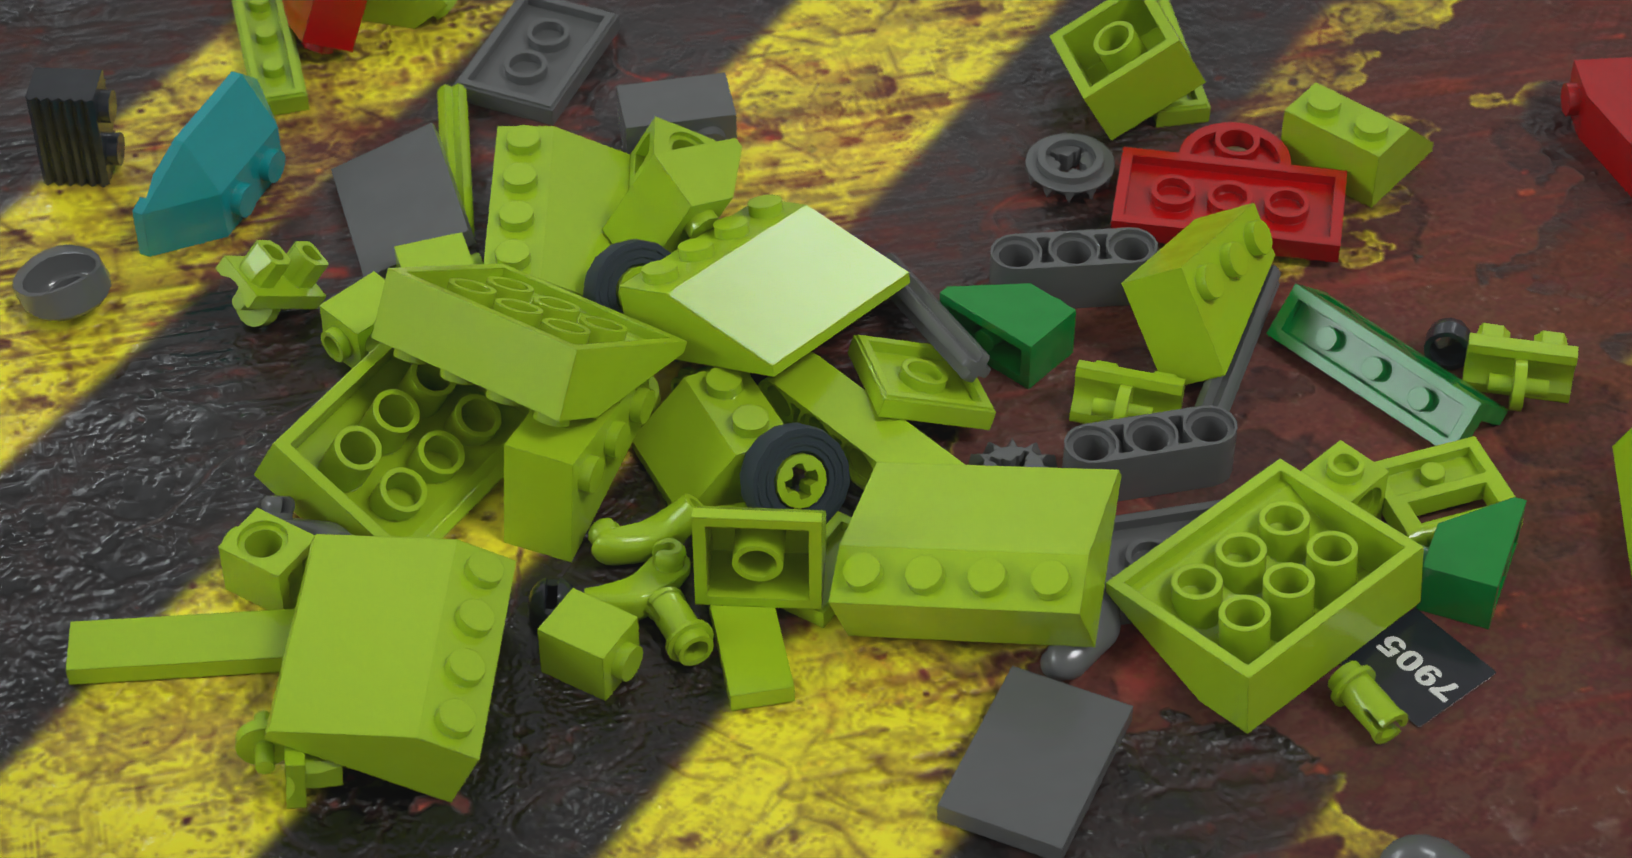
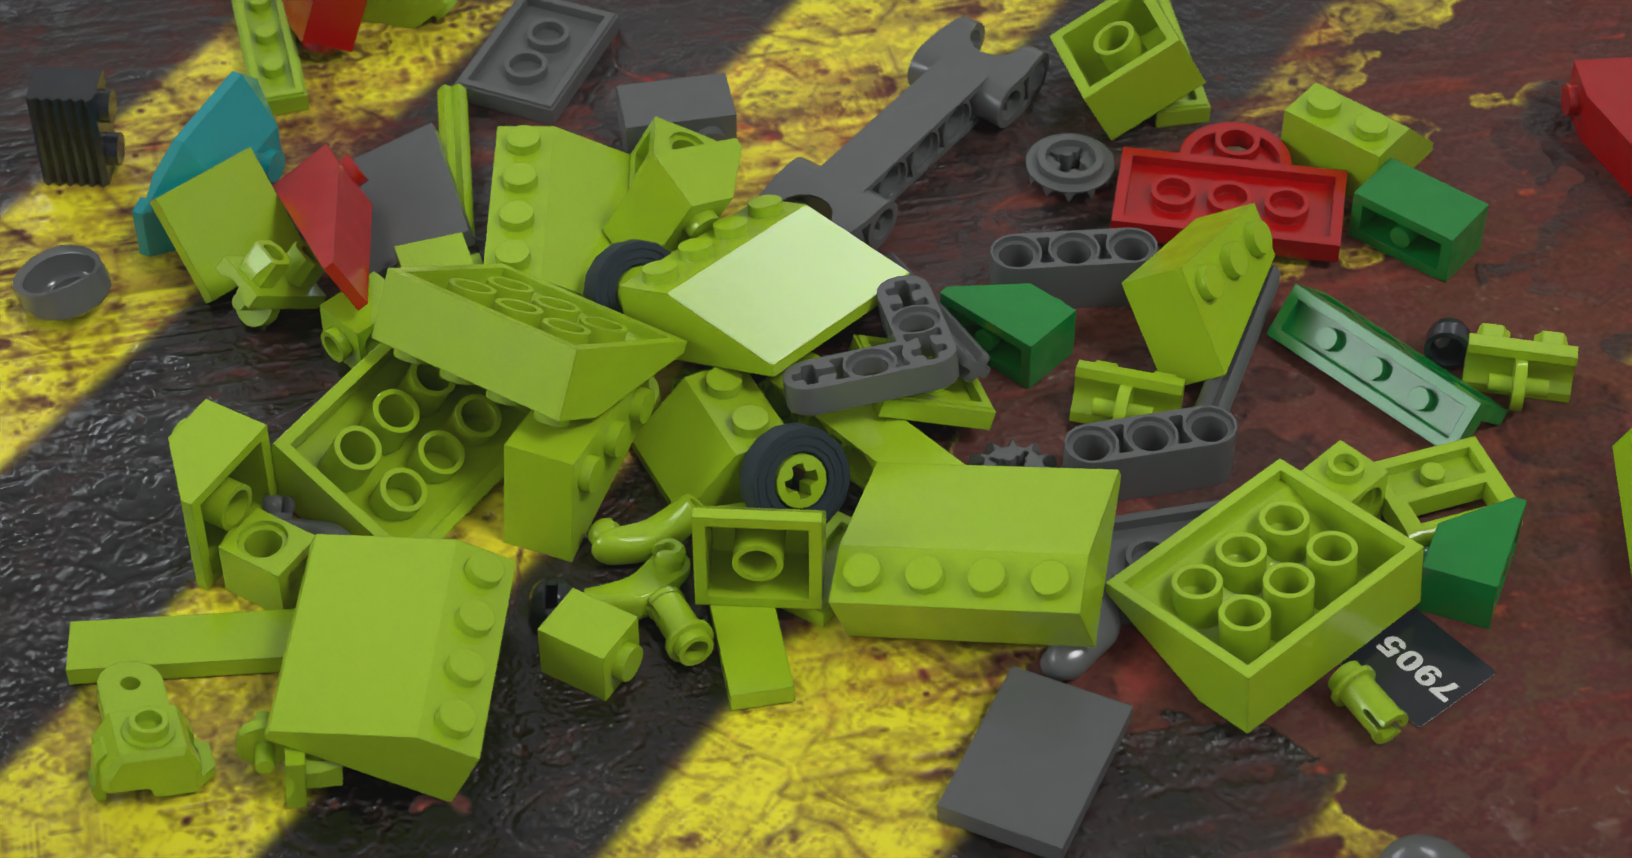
(143, 737): none -> lime piece
(221, 216): none -> lime tile
(221, 478): none -> lime slope
(333, 218): none -> red slope
(885, 369): none -> dark grey beam
(947, 96): none -> dark grey piece
(1418, 219): none -> green brick

